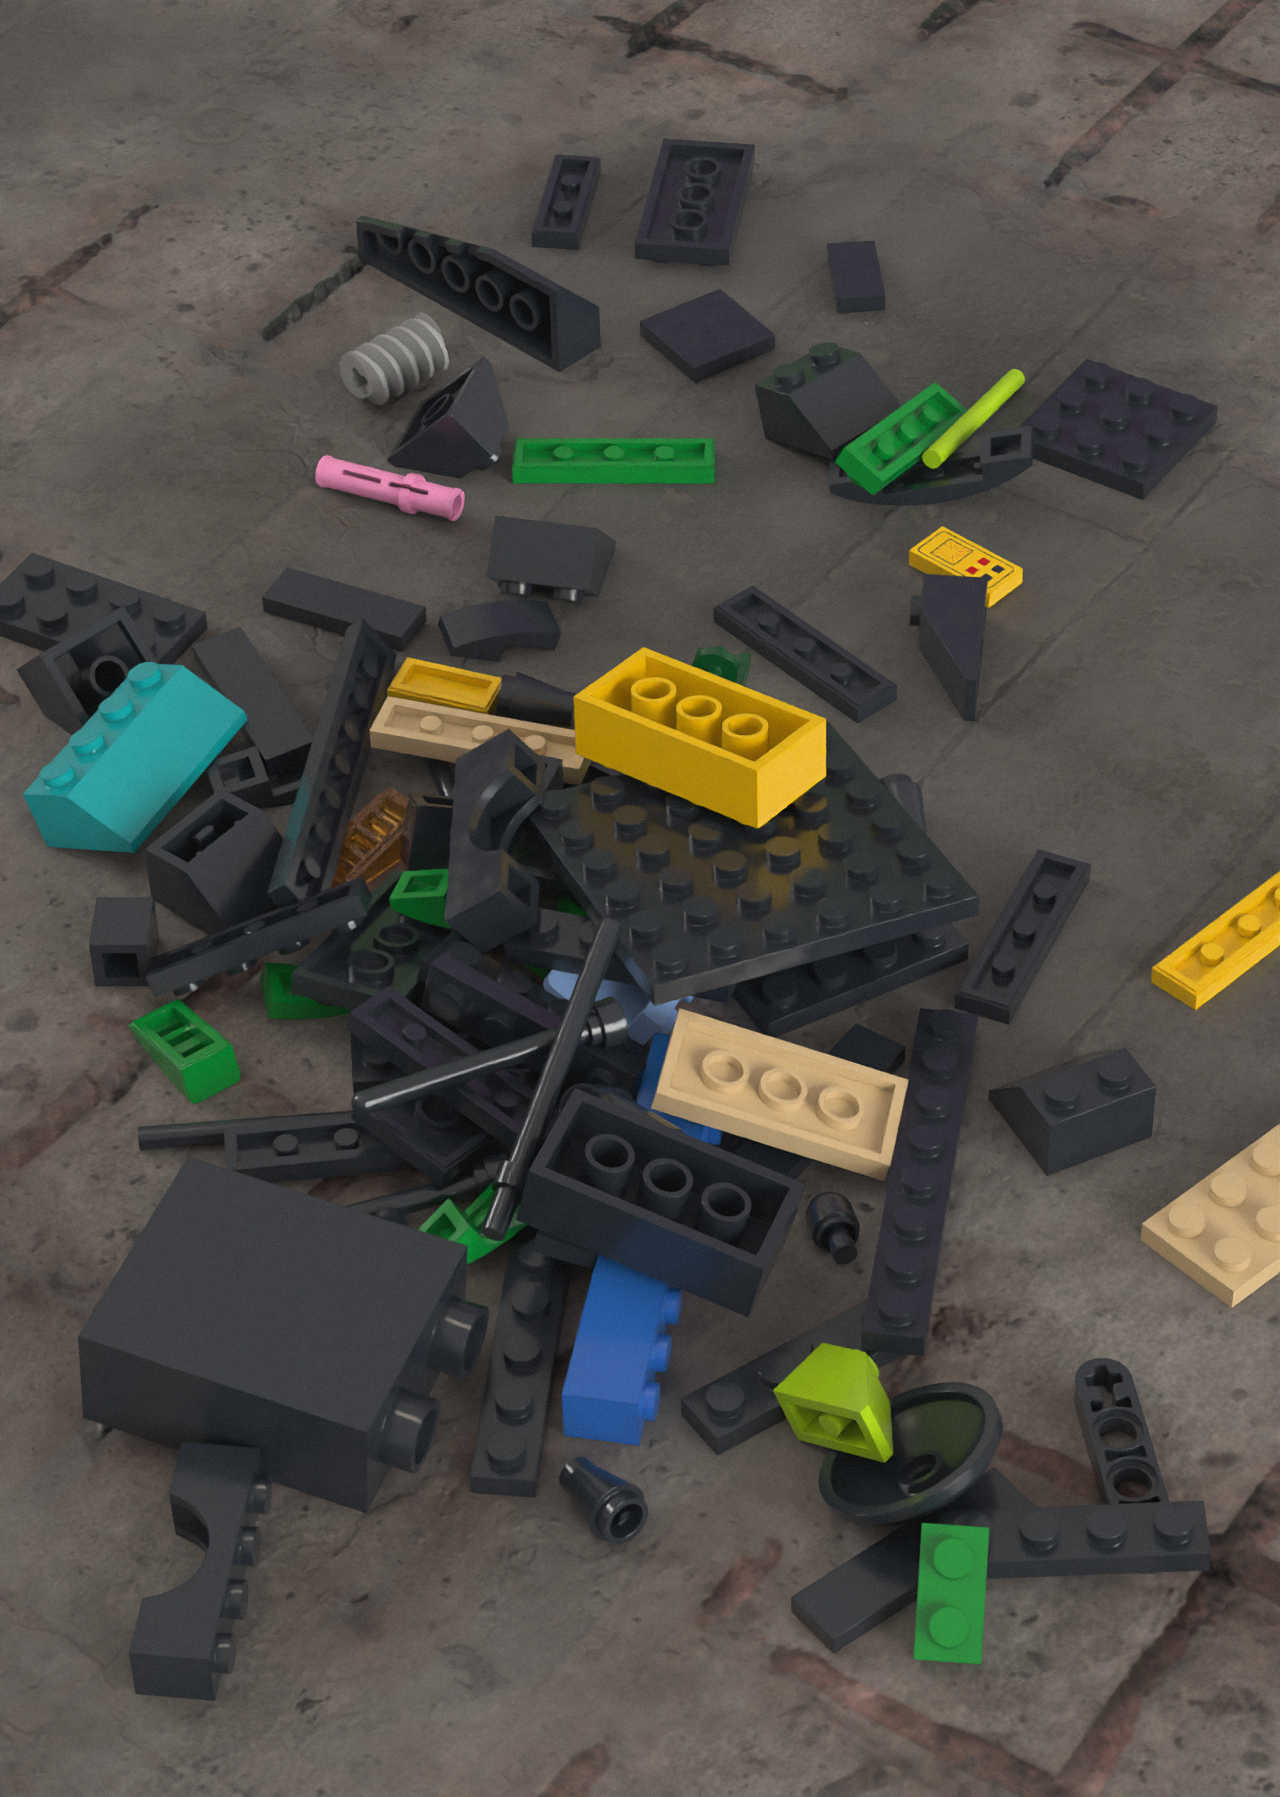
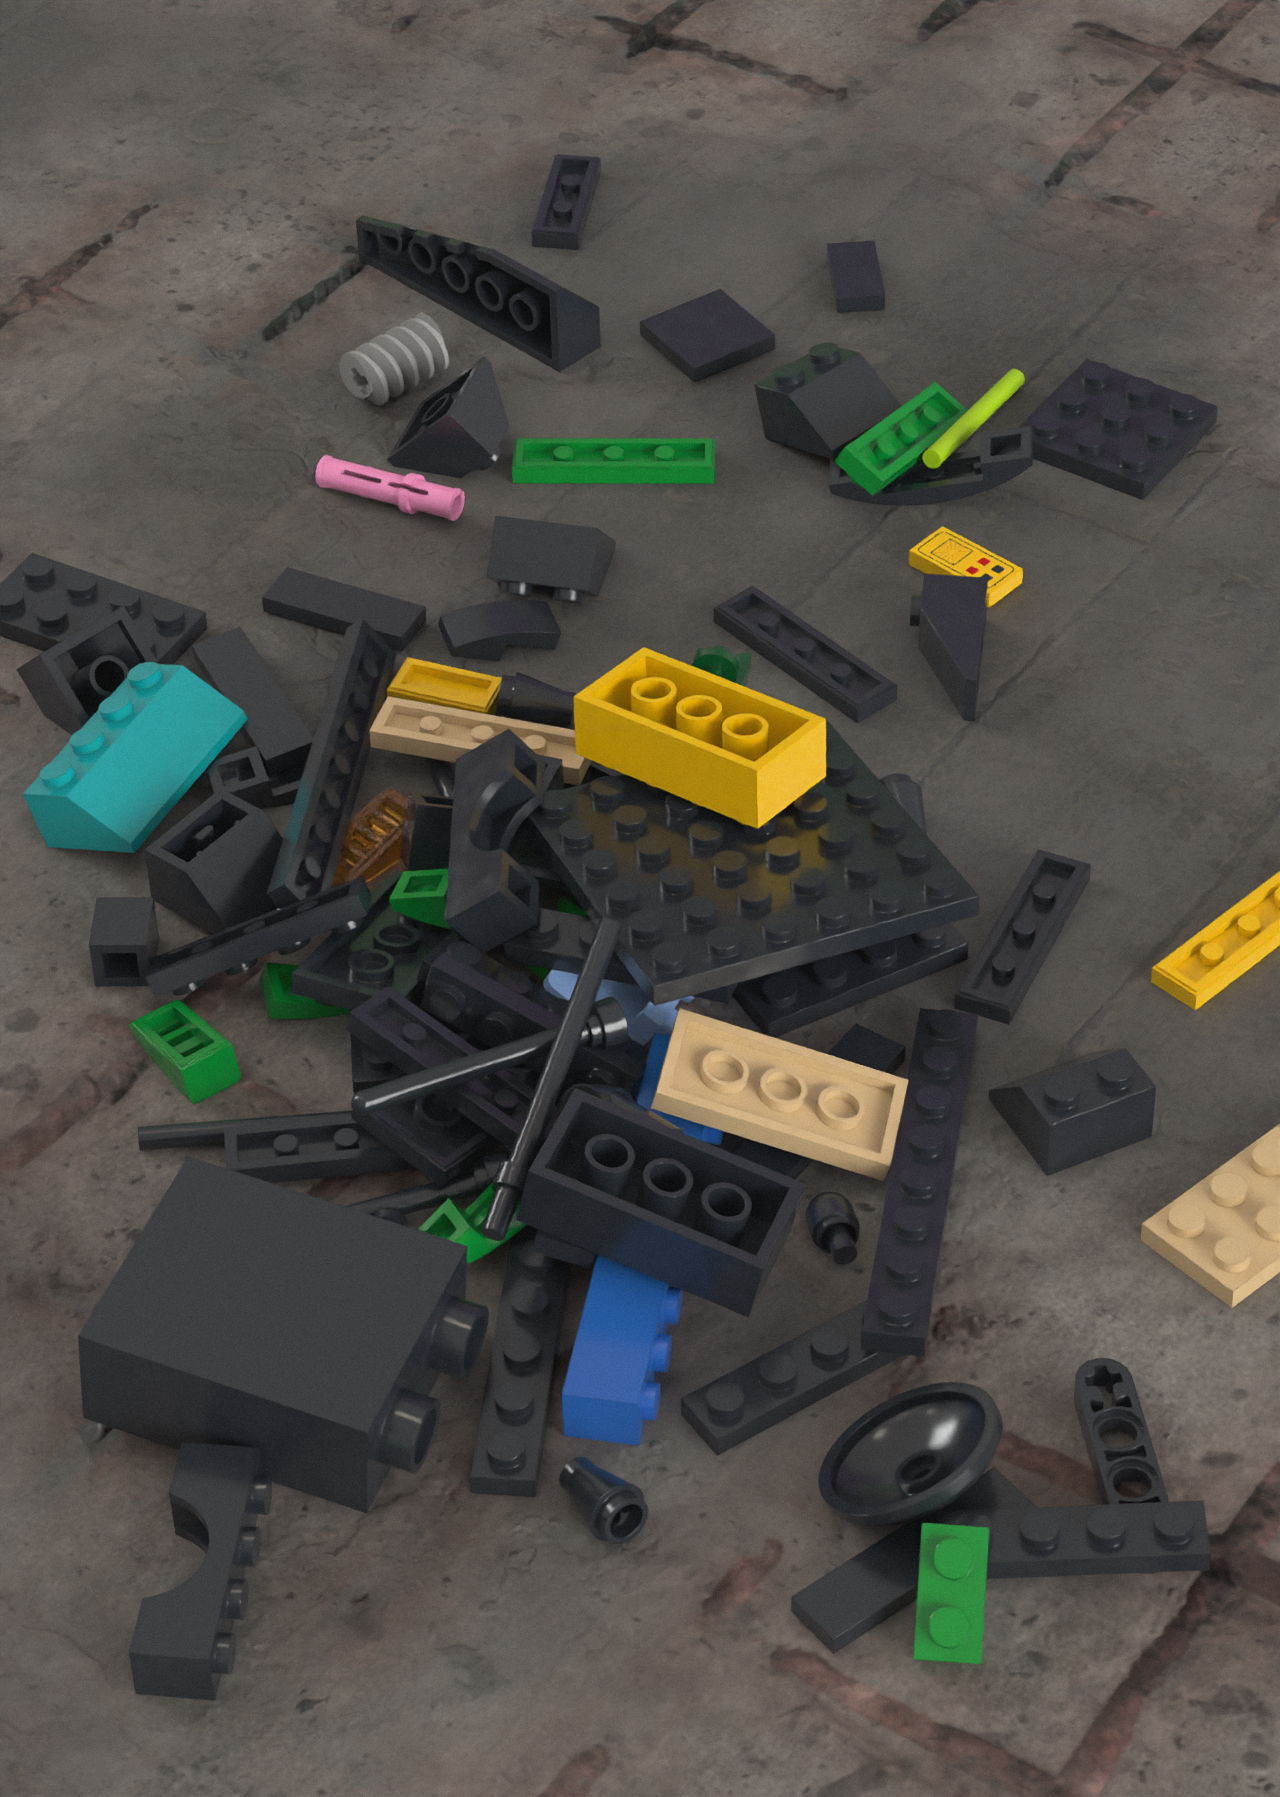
(695, 202): black plate -> none
(839, 1403): lime slope -> none

